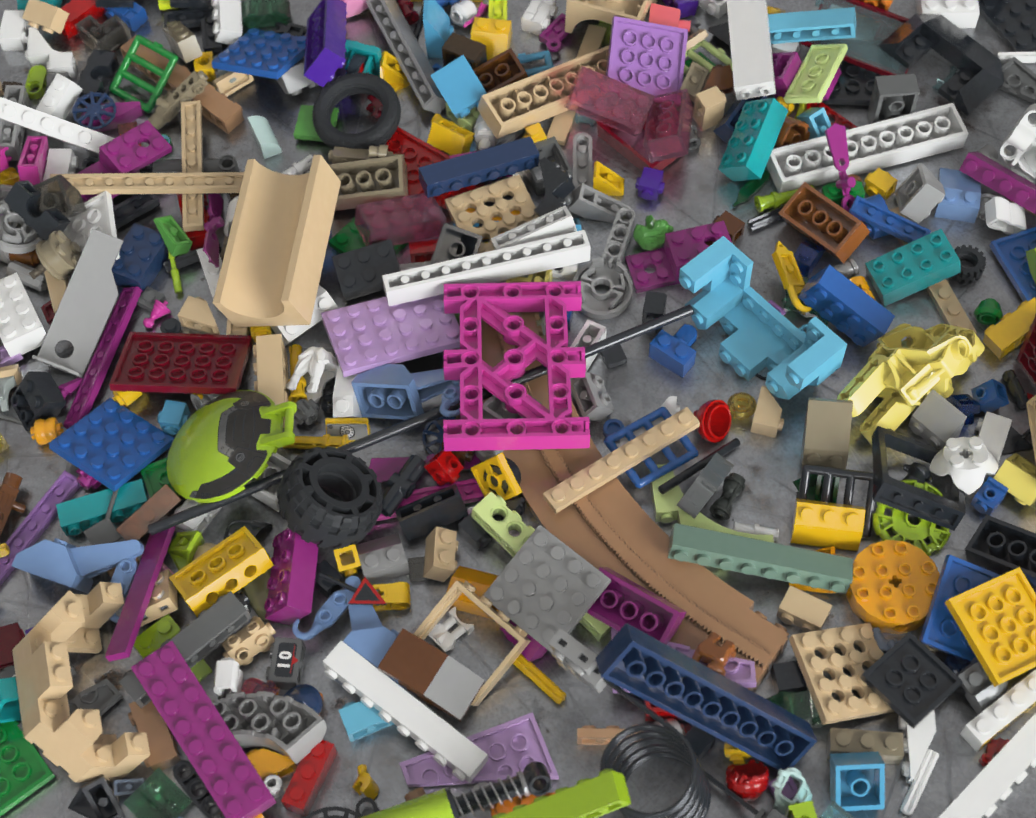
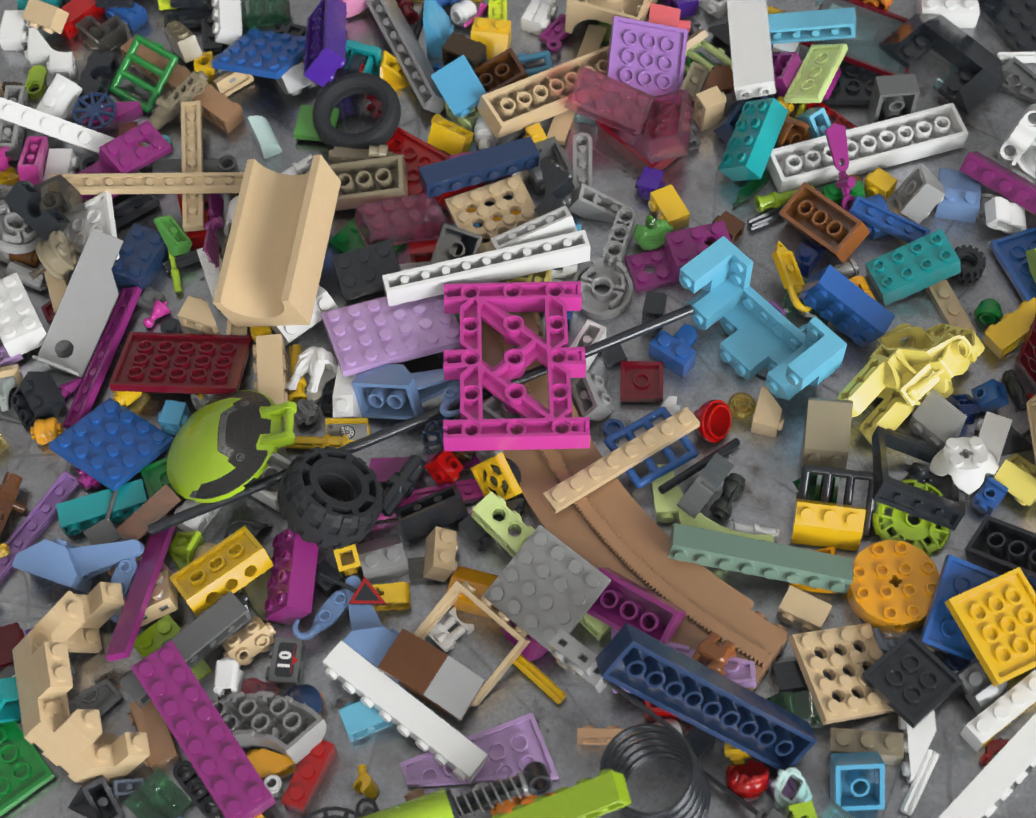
(607, 180): yellow slope -> none
(641, 381): none -> dark red plate
(669, 206): none -> yellow brick

